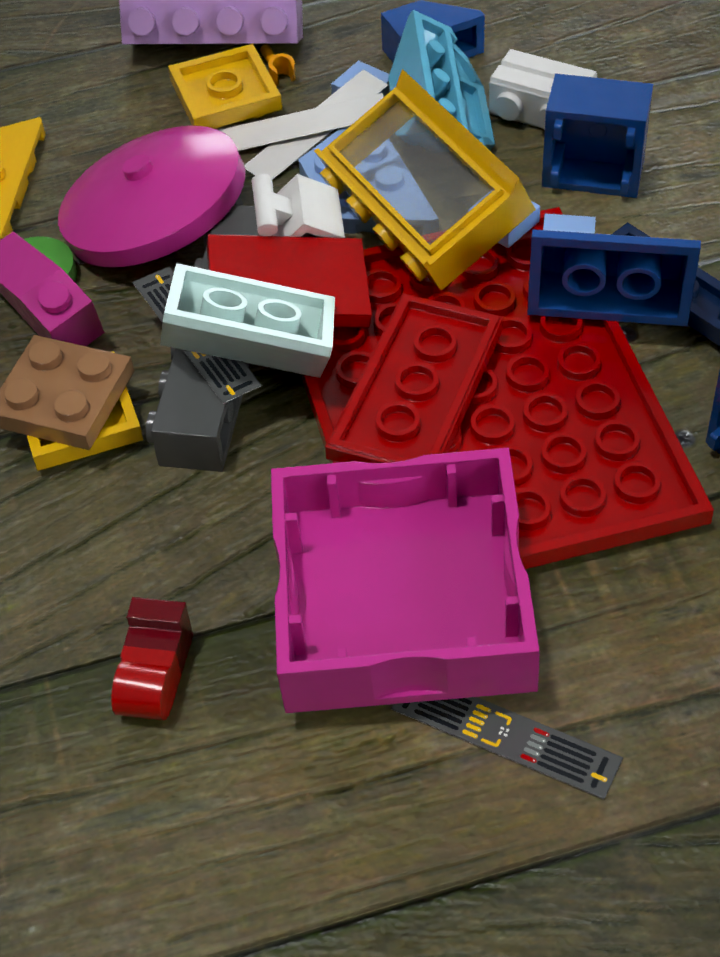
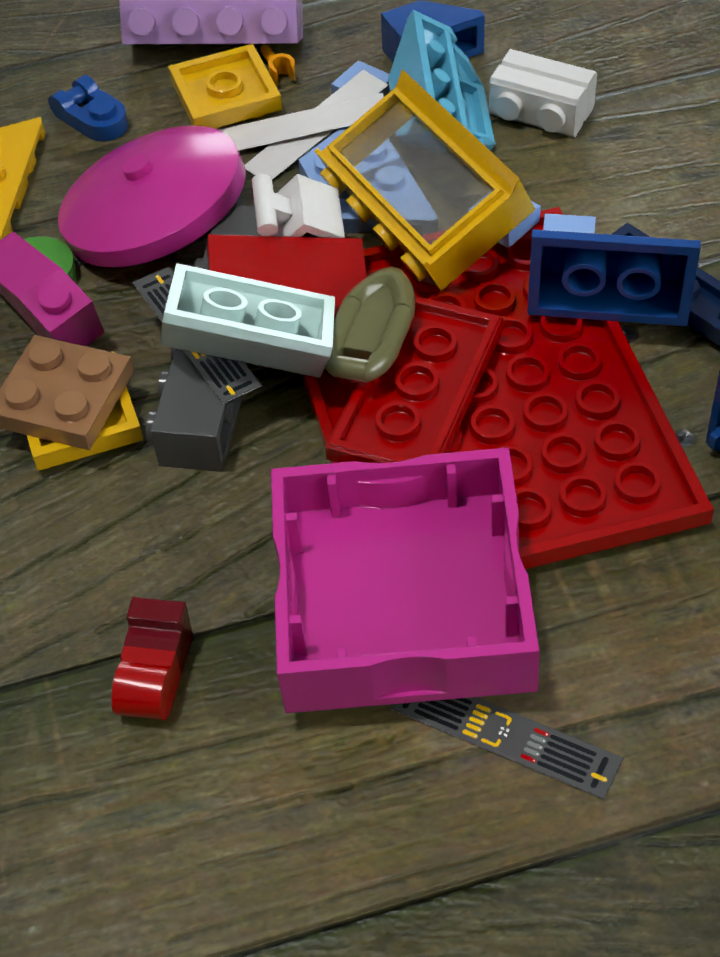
(100, 117): none -> blue plate
(372, 326): none -> olive piece
(596, 135): blue container -> none

